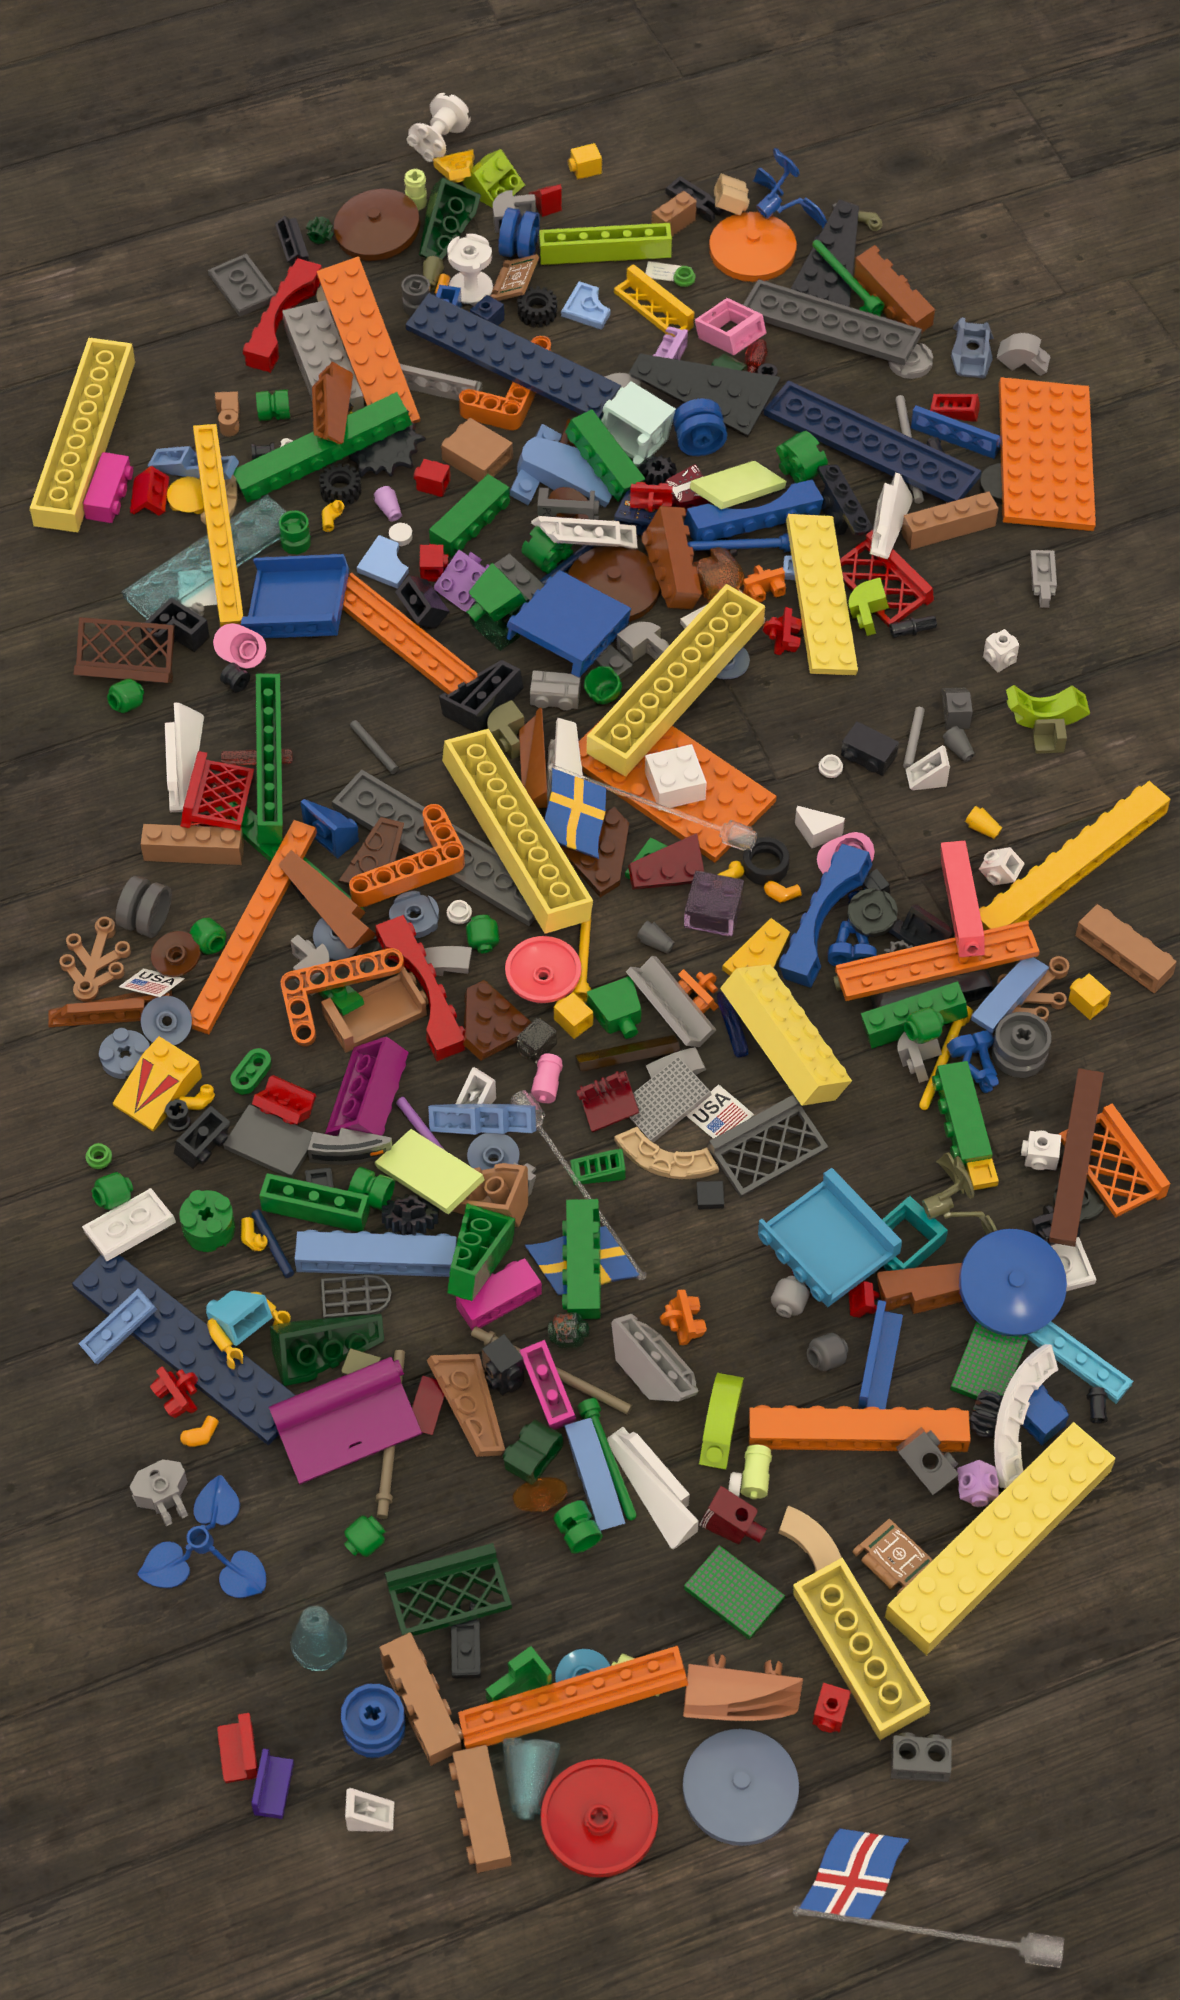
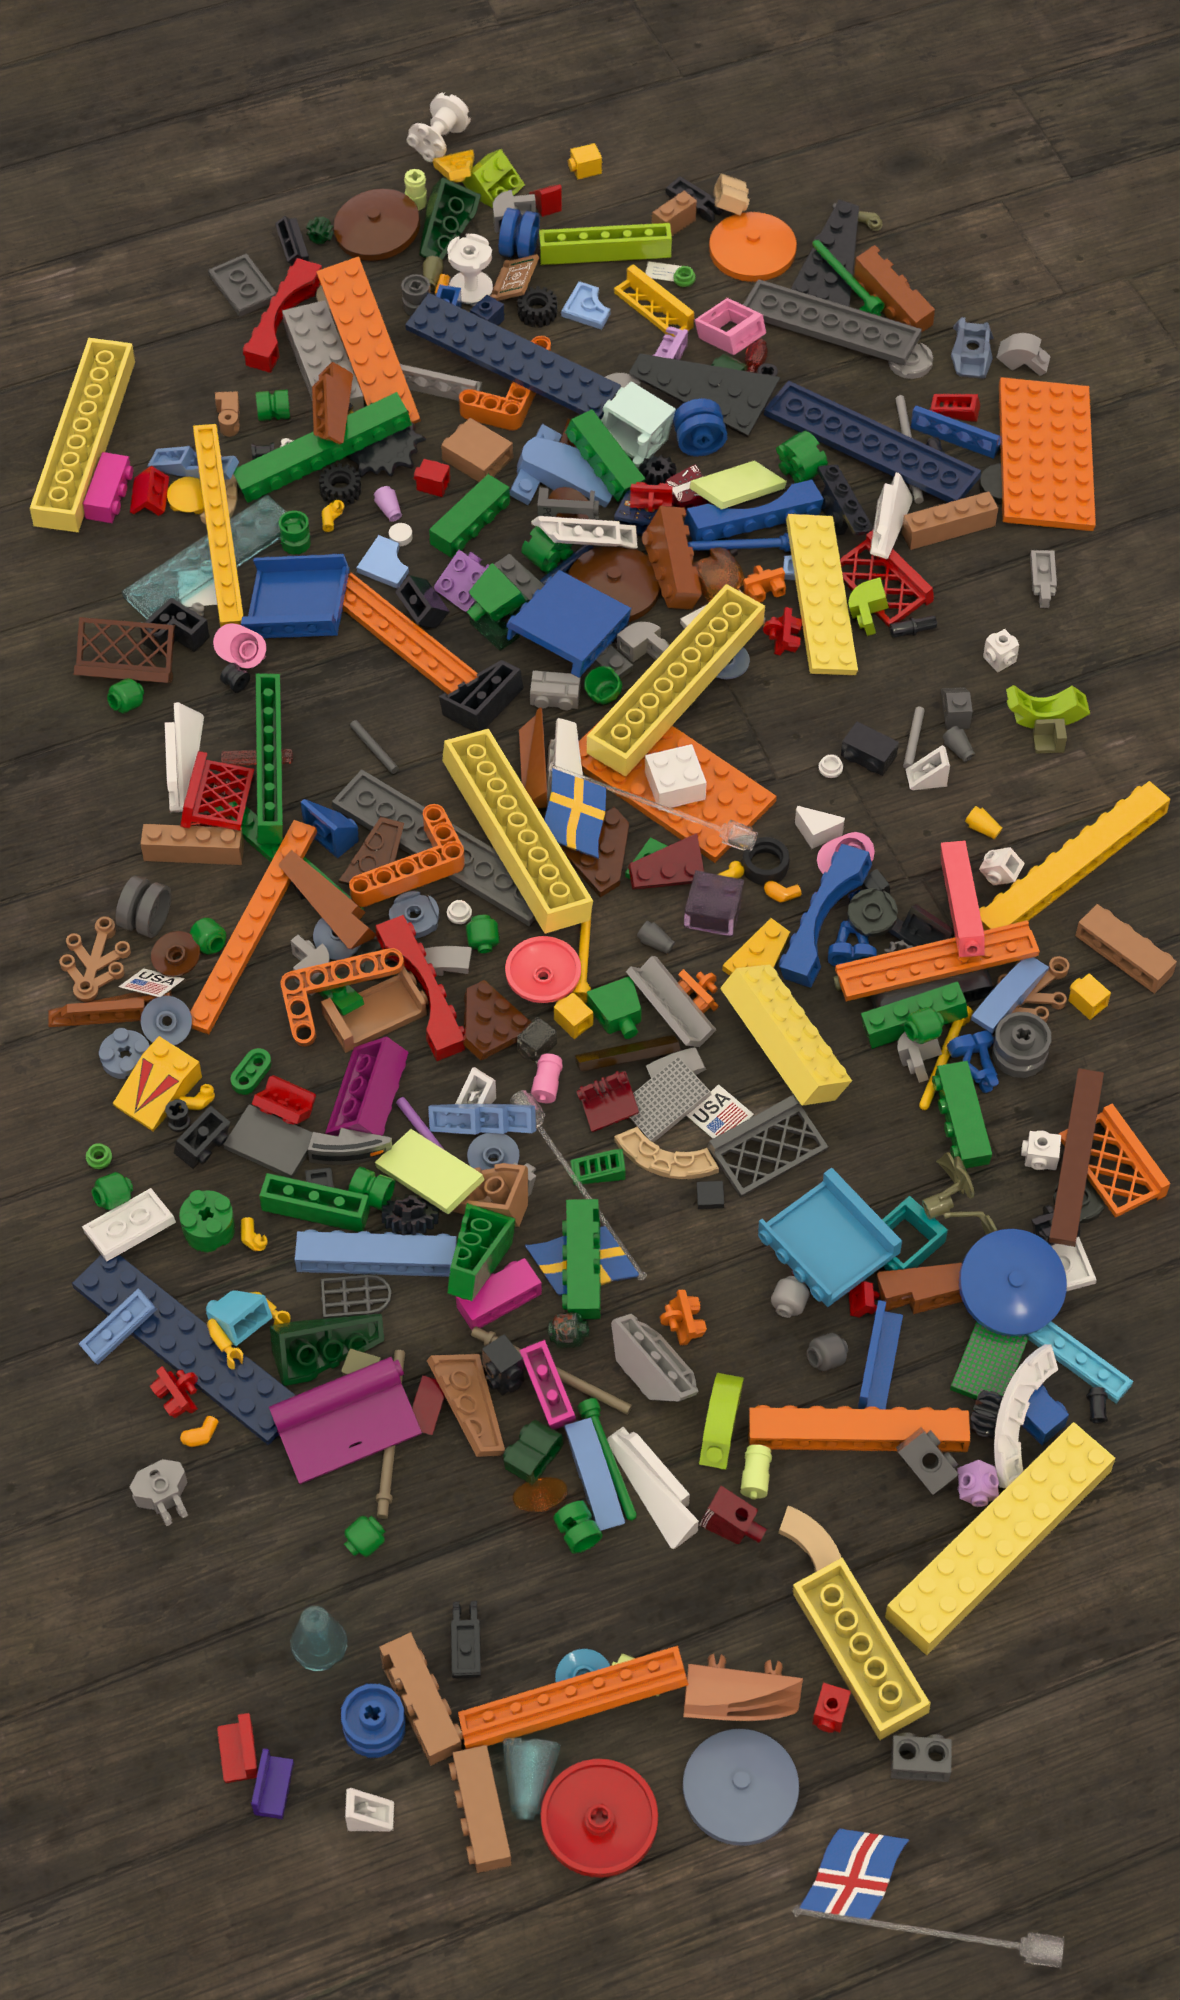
(214, 1505): blue plant -> none
(272, 1244): dark blue bar -> none
(432, 561): red brick -> none
(441, 1570): dark green fence -> none
(504, 725): olive brick -> none
(524, 1674): green panel -> none
(733, 1026): clear blue axle -> none
(734, 1592): green tile -> none
(735, 1483): white tile -> none
(772, 201): blue plant -> none
(893, 1556): medium nougat piece -> none
(982, 1174): yellow plate -> none

